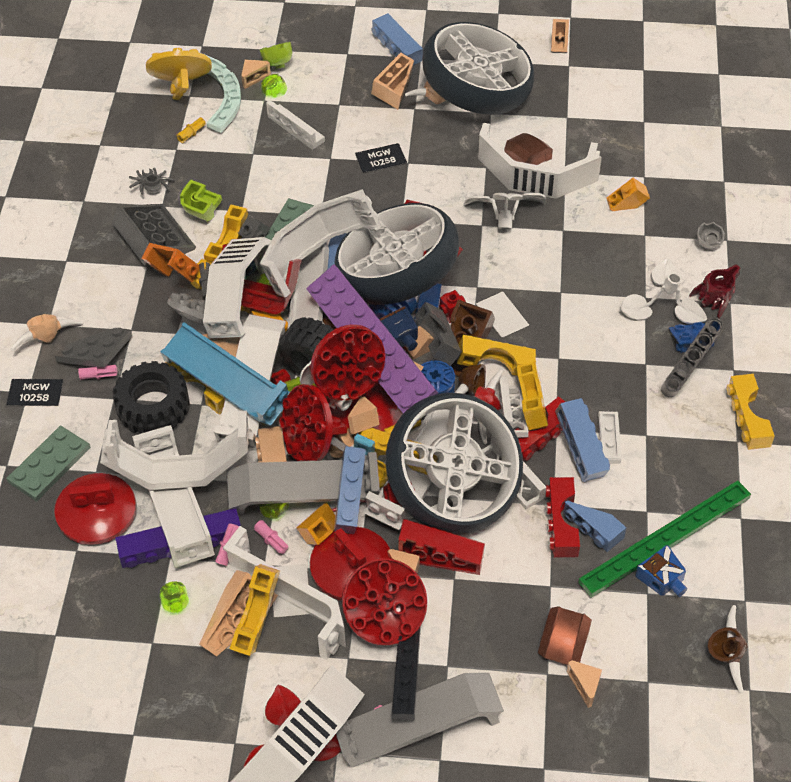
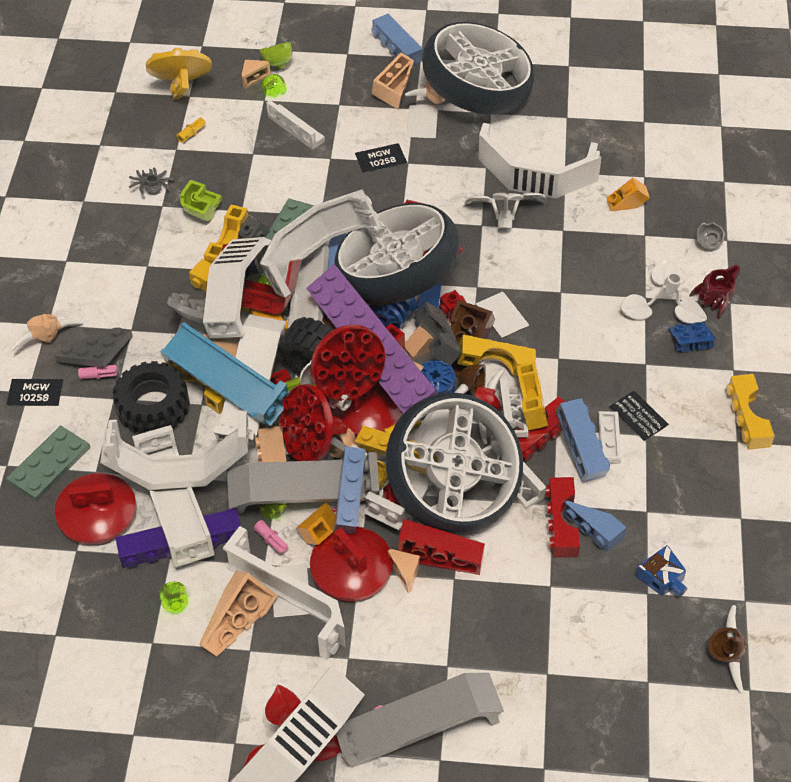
(150, 224): dark grey slope -> none
(166, 259): orange panel -> none
(204, 278): dark grey pin -> none
(222, 557): bright pink axle -> none
(232, 96): light aqua plate -> none
(259, 599): yellow arch -> none
(363, 416): light nougat slope -> none
(364, 443): medium azure tile -> none
(384, 601): red bracket -> none
(402, 327): dark blue torso -> none
(406, 678): black tile -> none
(422, 121): none -> white sticker
(528, 149): copper slope -> none
(559, 35): light nougat slope -> none
(564, 635): copper slope -> none
(585, 680): light nougat slope -> none
(639, 415): none -> black sticker
(670, 535): green plate -> none
(686, 363): black beam -> none

